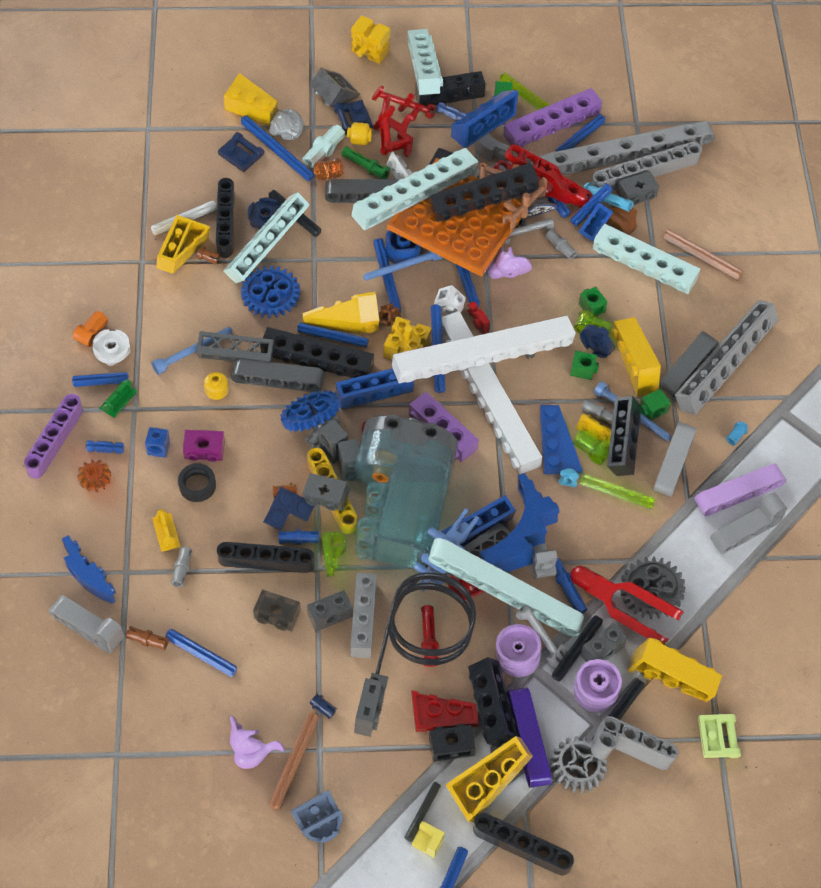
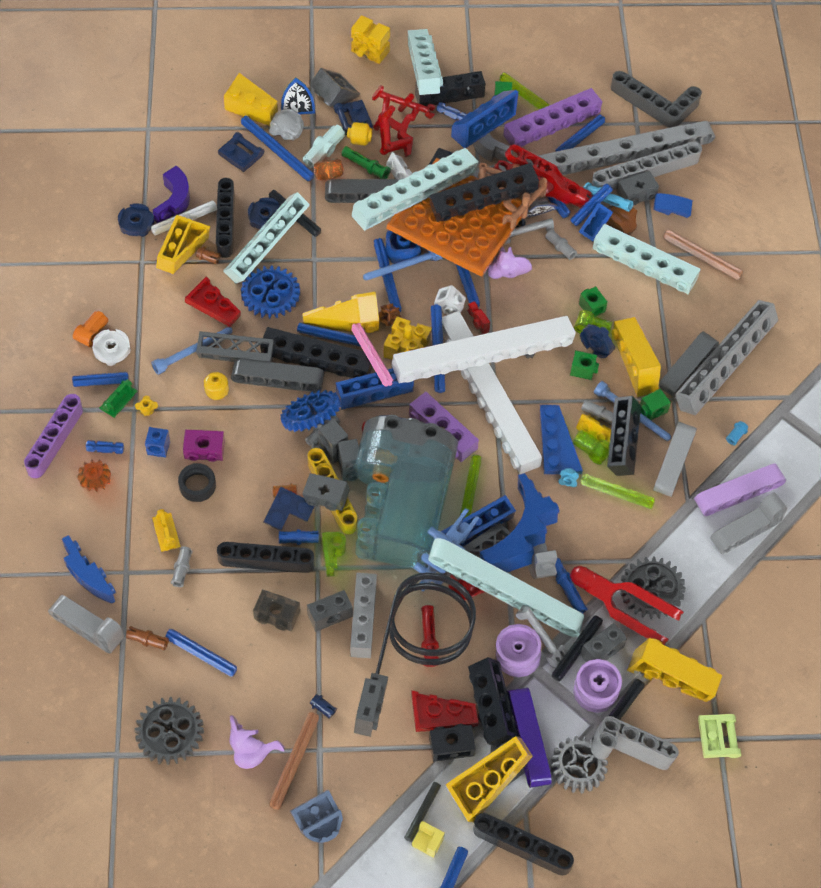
(137, 228): none -> dark blue plate
(146, 411): none -> yellow plate
(158, 745): none -> dark grey gear
(179, 201): none -> dark purple arch
(211, 302): none -> red wing
(298, 97): none -> shield
(372, 354): none -> bright pink axle
(471, 484): none -> clear neon green axle
(654, 104): none -> dark grey beam
(673, 204): none -> blue slope

